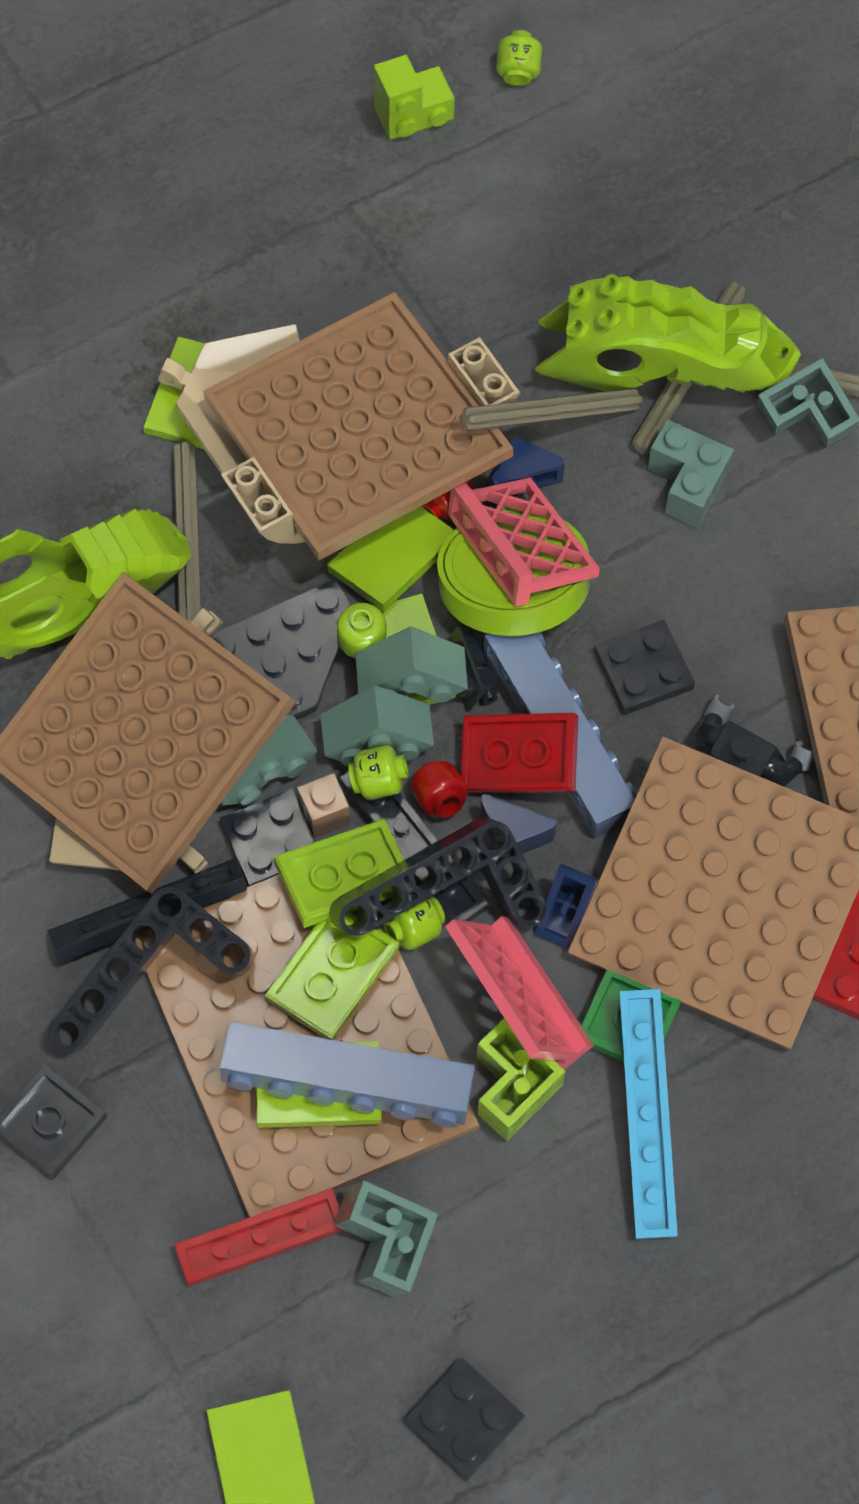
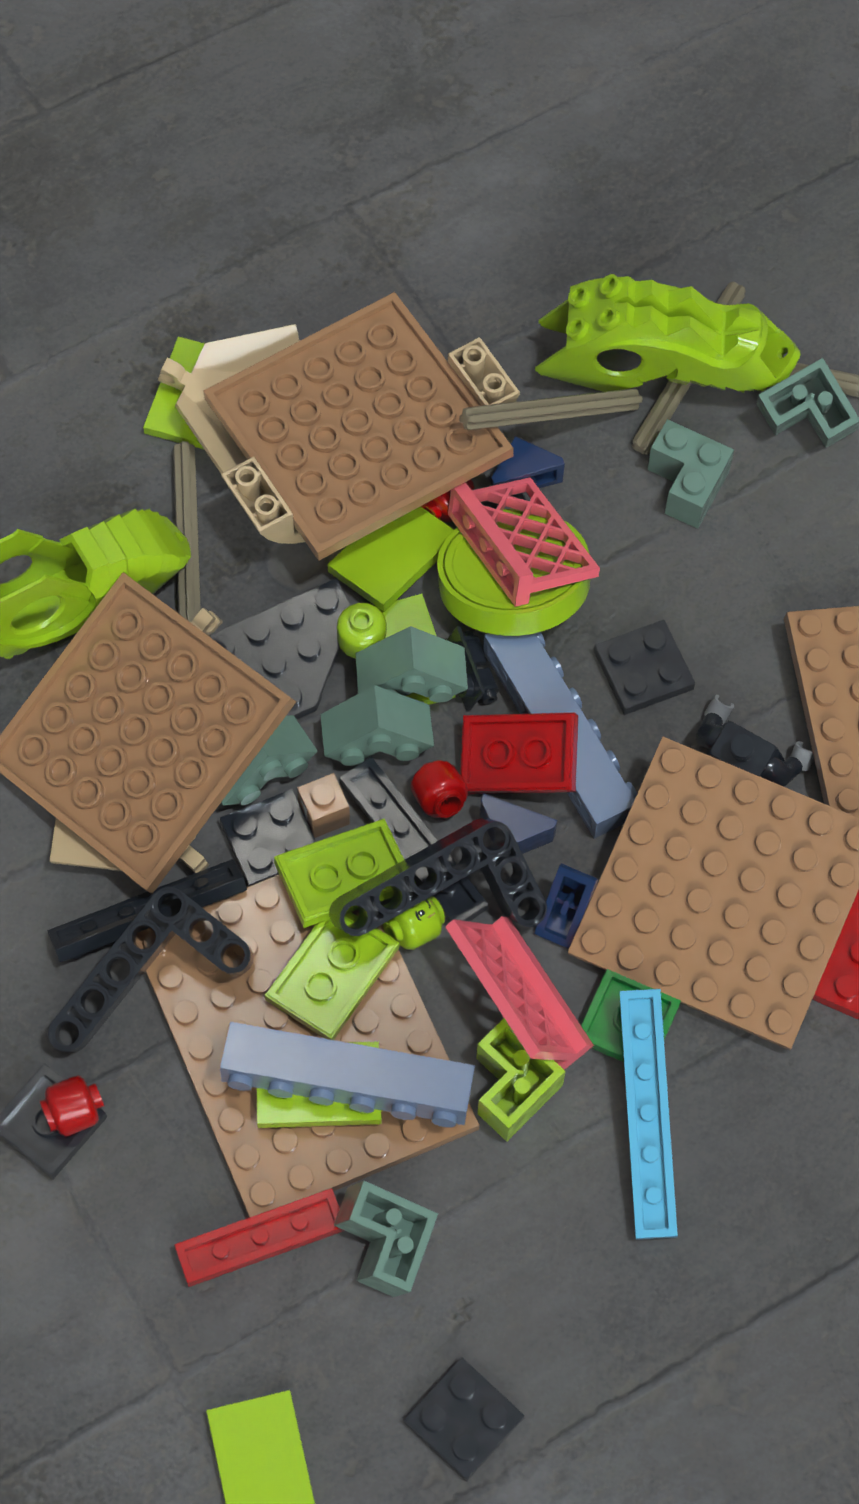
(71, 1105): none -> red head
(378, 772): lime head -> none
(410, 99): lime brick -> none
(519, 58): lime head -> none

